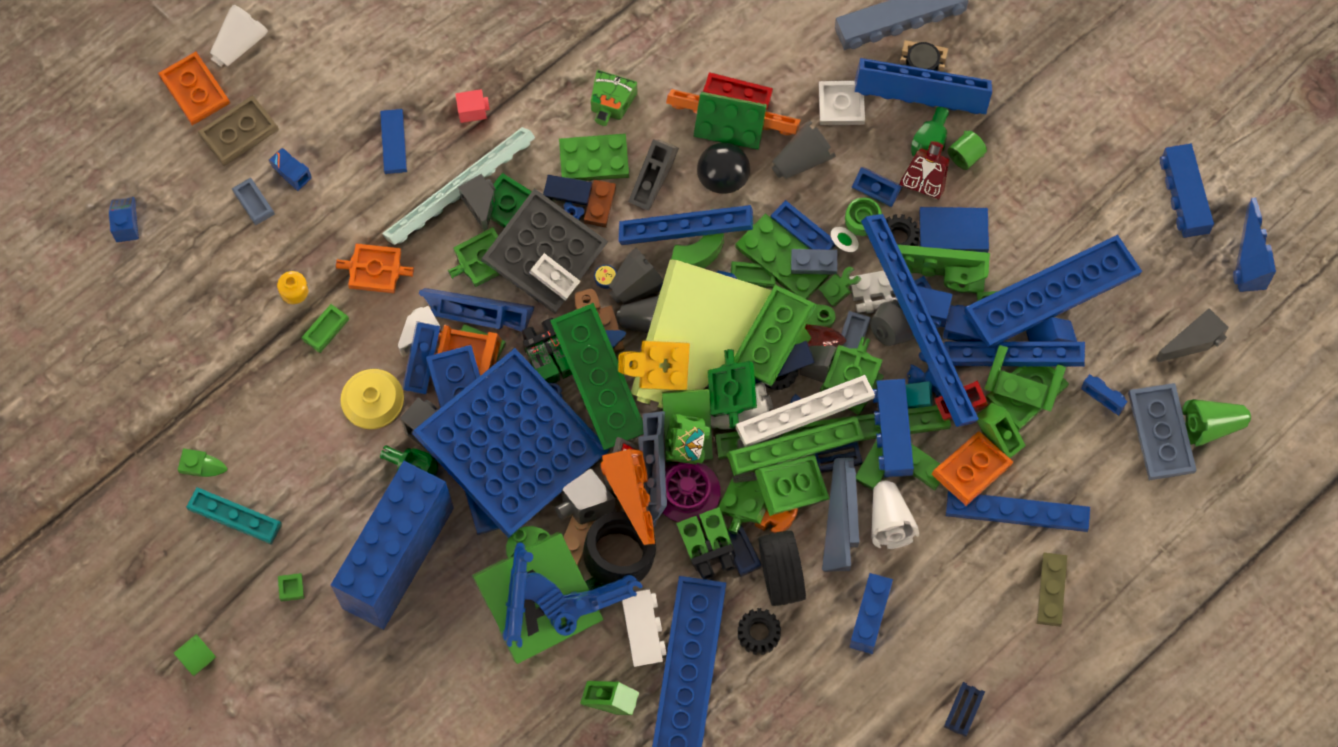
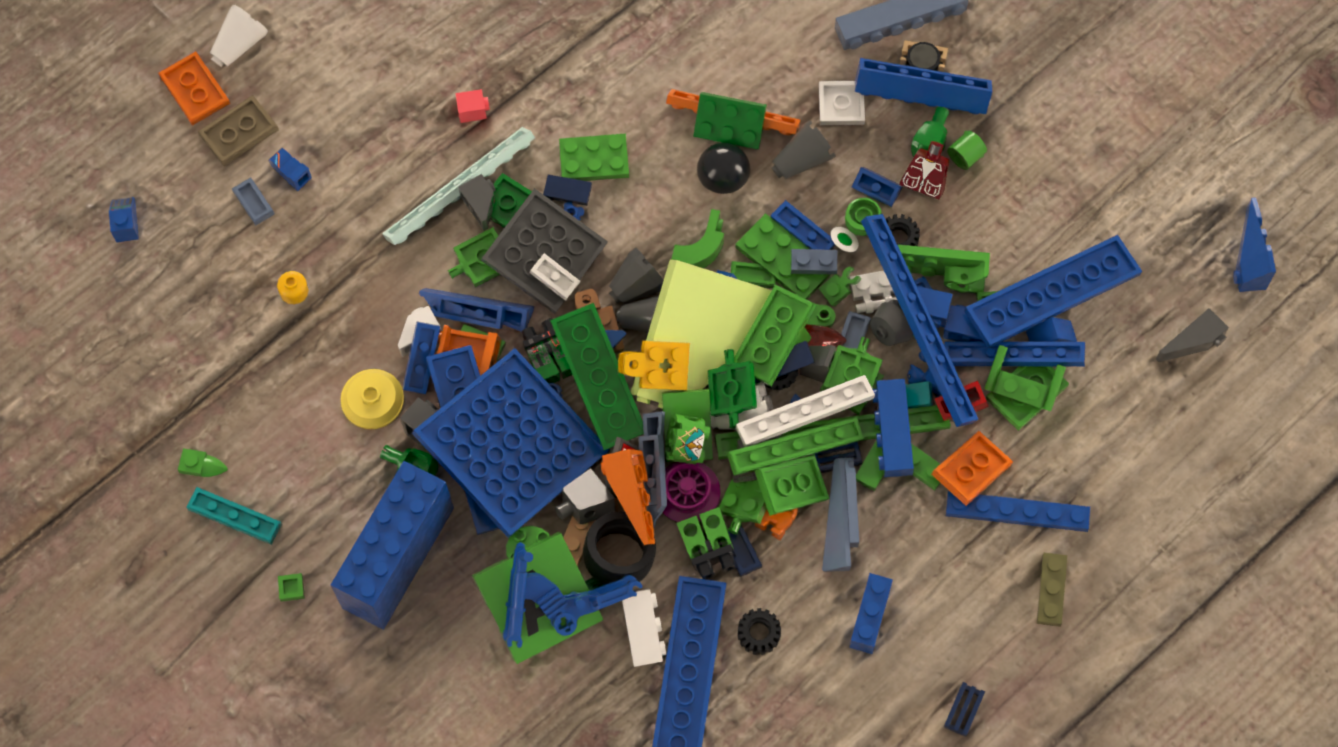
(194, 655): bright green piece -> none
(325, 328): bright green tile -> none
(374, 268): orange plate -> none
(393, 141): blue tile -> none
(599, 203): dark orange plate -> none
(604, 276): light yellow tile -> none
(610, 697): bright green slope -> none
(611, 96): bright green torso -> none
(653, 173): dark grey slope -> none
(686, 225): blue plate -> none
(737, 89): red plate -> none
(782, 568): black tyre -> none
(891, 518): white cone -> none
(954, 228): blue tile -> none
(1000, 429): bright green slope -> none
(1098, 390): blue plate -> none
(1162, 431): sand blue plate -> none
(1186, 190): blue brick -> none
(1213, 420): bright green cone -> none

